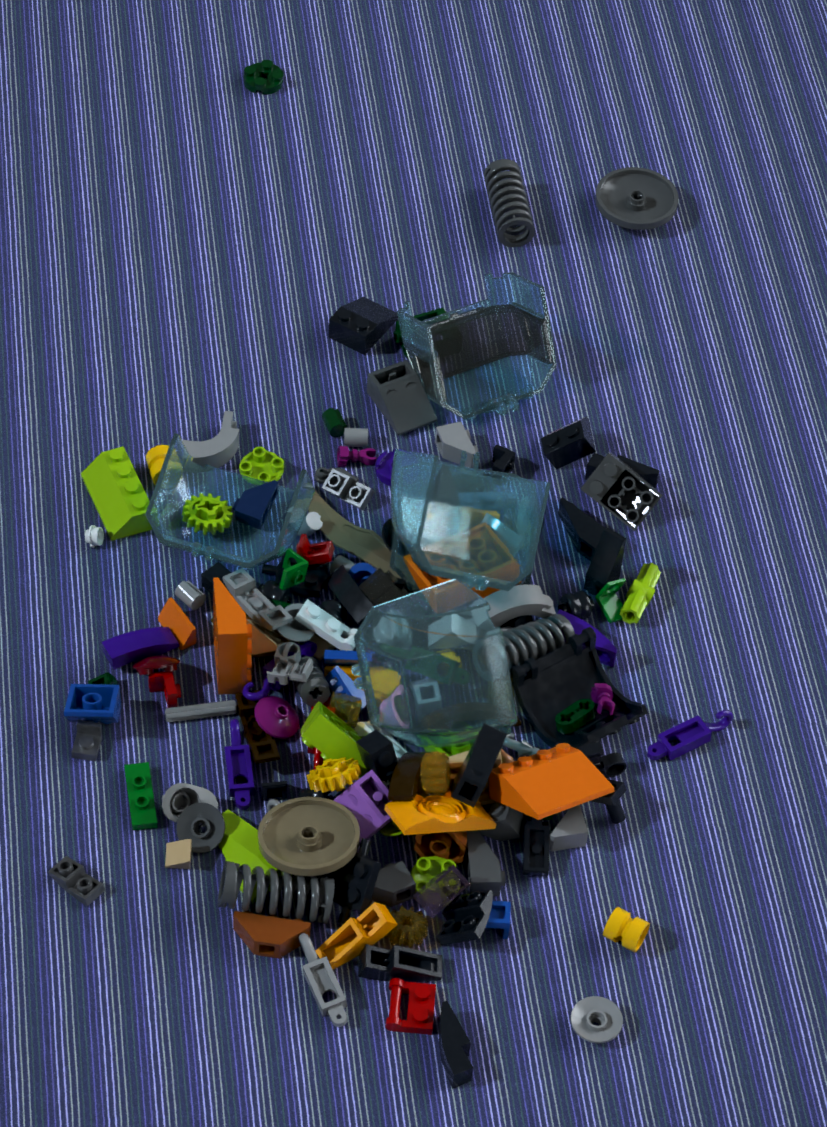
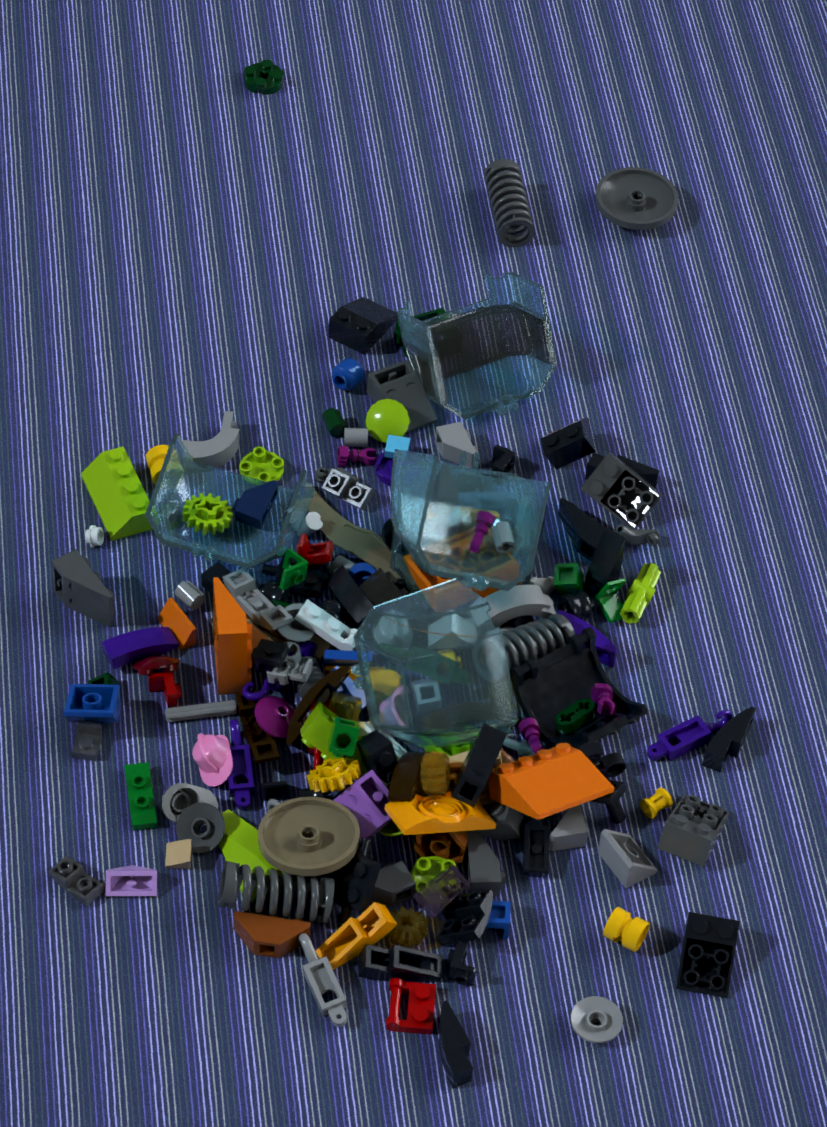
(82, 588): none -> dark grey slope
(131, 881): none -> lavender slope
(213, 758): none -> bright pink piece
(269, 653): none -> black bracket
(336, 679): none -> dark brown slope
(340, 727): none -> green brick
(347, 374): none -> blue head
(387, 418): none -> lime dish
(396, 442): none -> medium azure tile
(458, 971): none -> black bracket
(484, 520): none -> magenta piece
(503, 537): none -> light grey piece
(530, 732): none -> magenta piece
(546, 584): none -> white tile
(568, 578): none -> green brick
(625, 857): none -> light grey slope
(638, 536): none -> dark grey arm
(655, 803): none -> yellow bush
(693, 829): none -> dark grey slope
(707, 954): none -> black slope
(728, 740): none -> black slope

